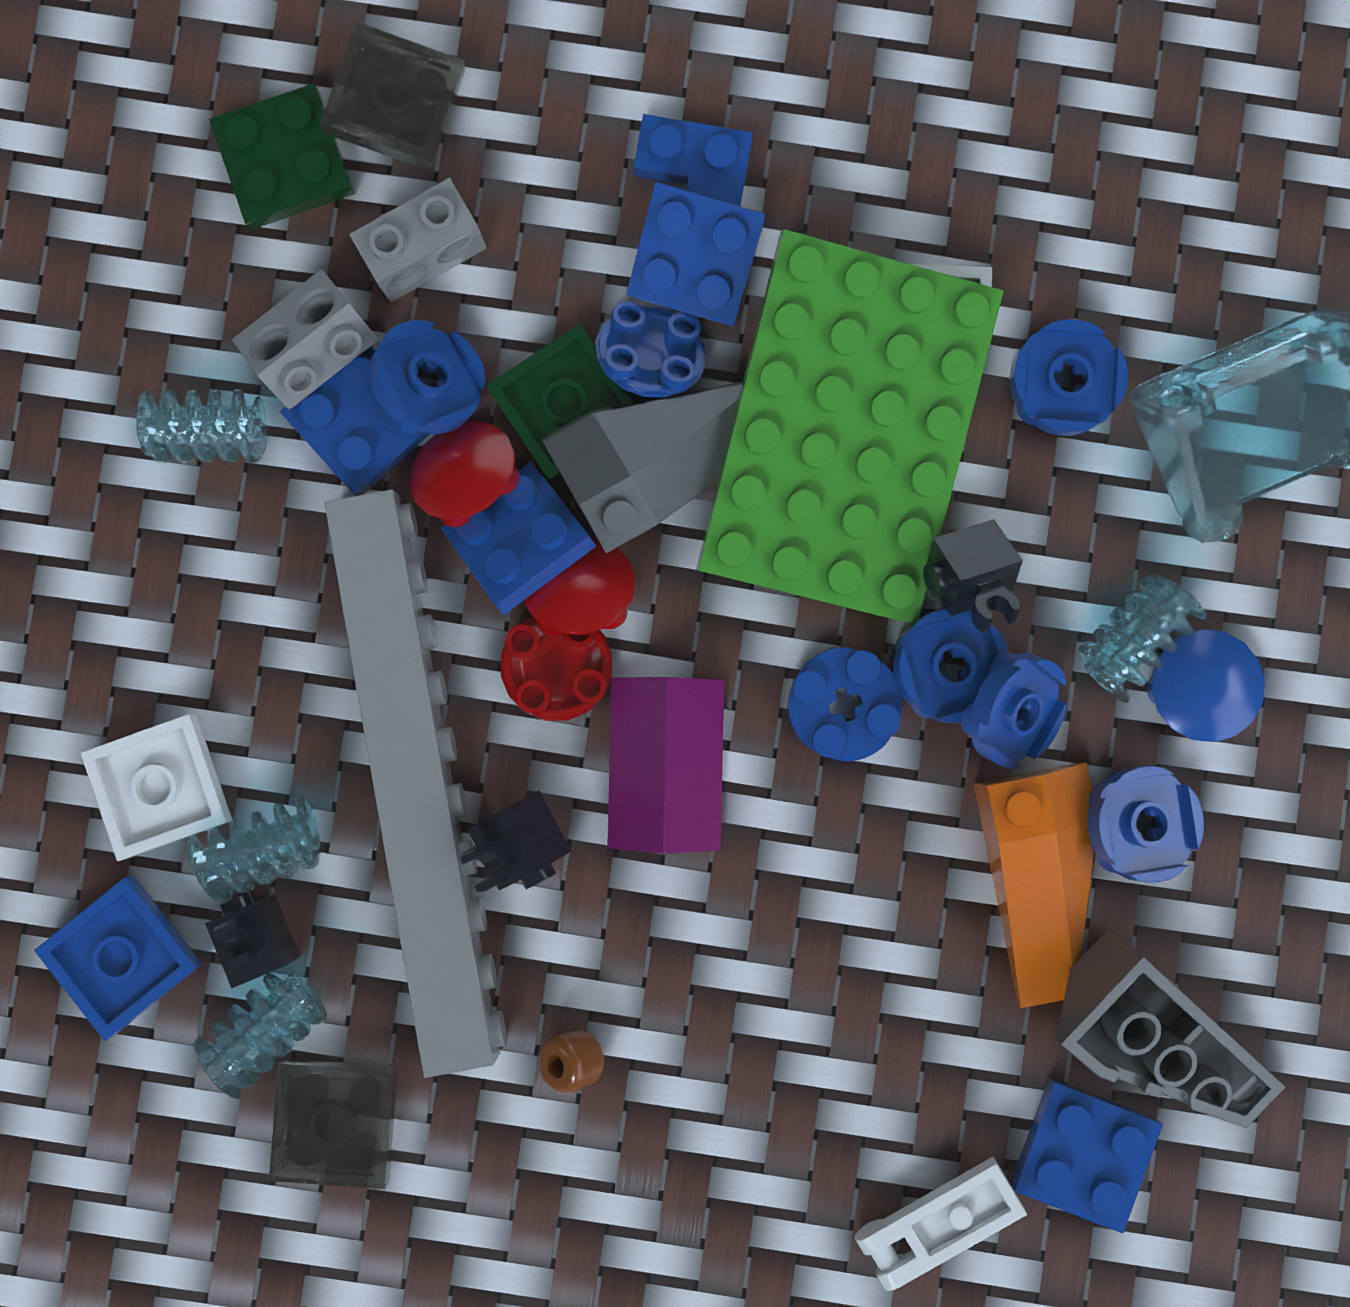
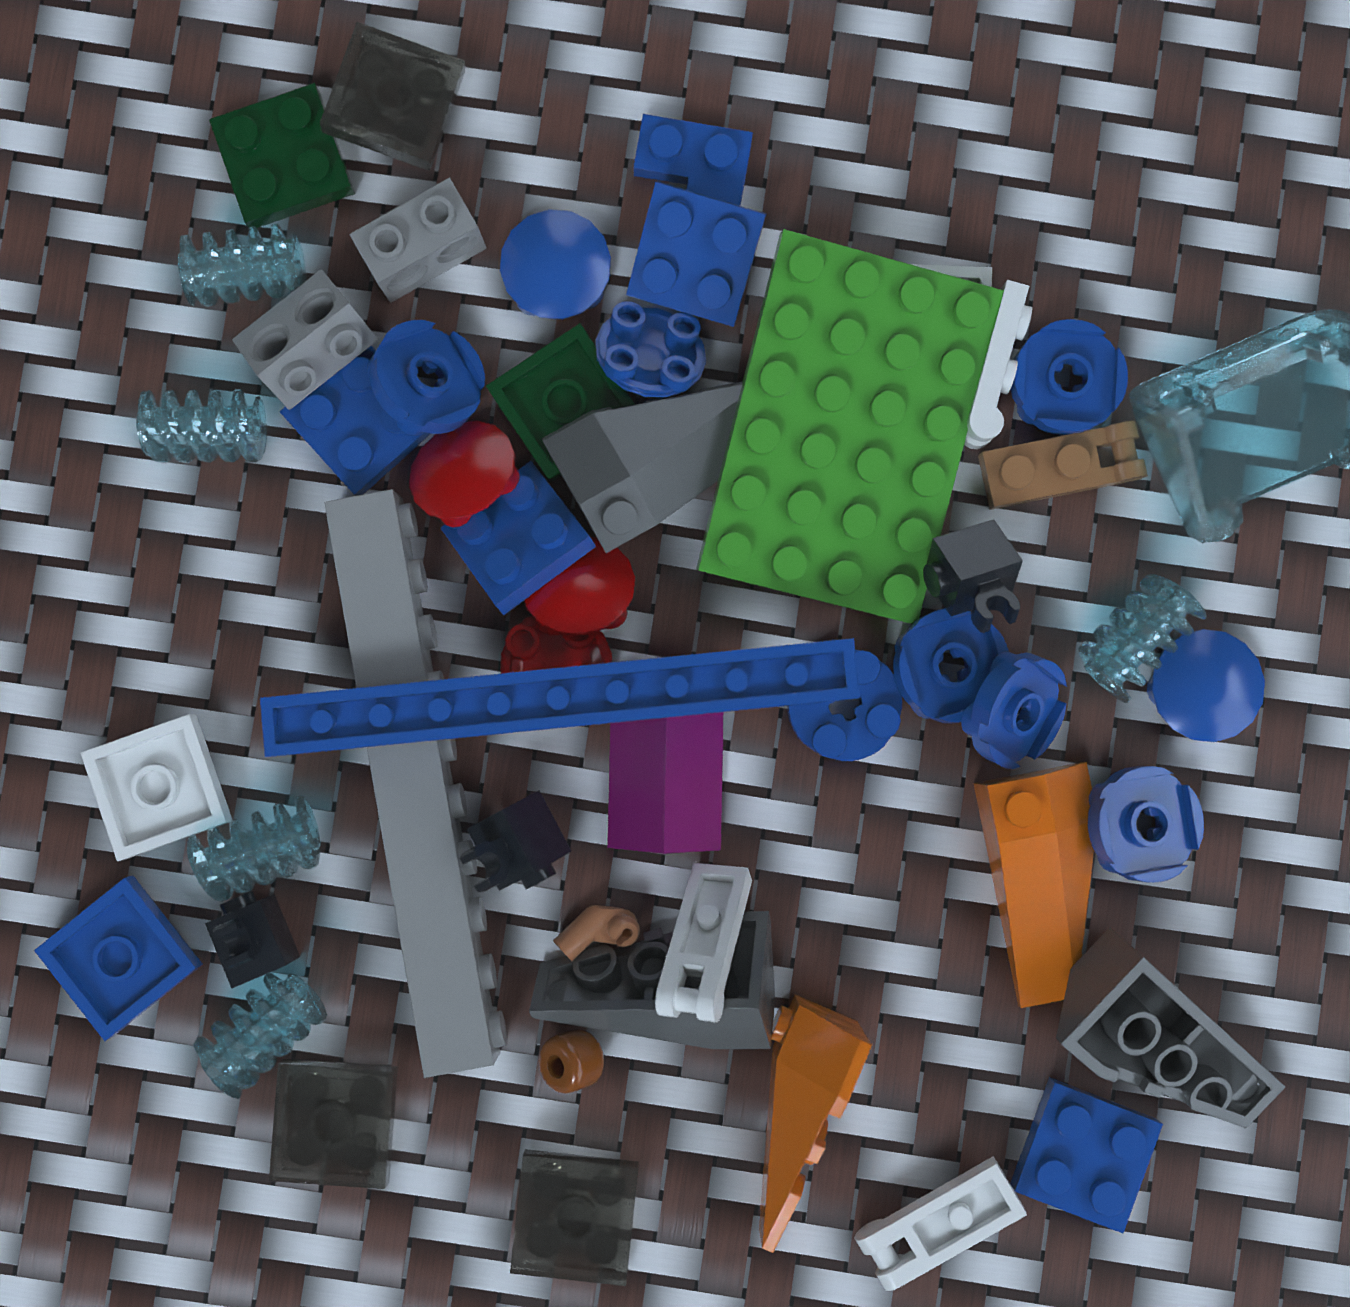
(239, 267): none -> clear light blue piece
(555, 264): none -> blue dish
(560, 697): none -> blue plate
(574, 1217): none -> clear smoke plate
(598, 924): none -> nougat arm
(619, 988): none -> dark grey wedge
(704, 941): none -> white plate
(812, 1076): none -> orange wedge
(998, 369): none -> white plate
(1060, 465): none -> medium nougat plate

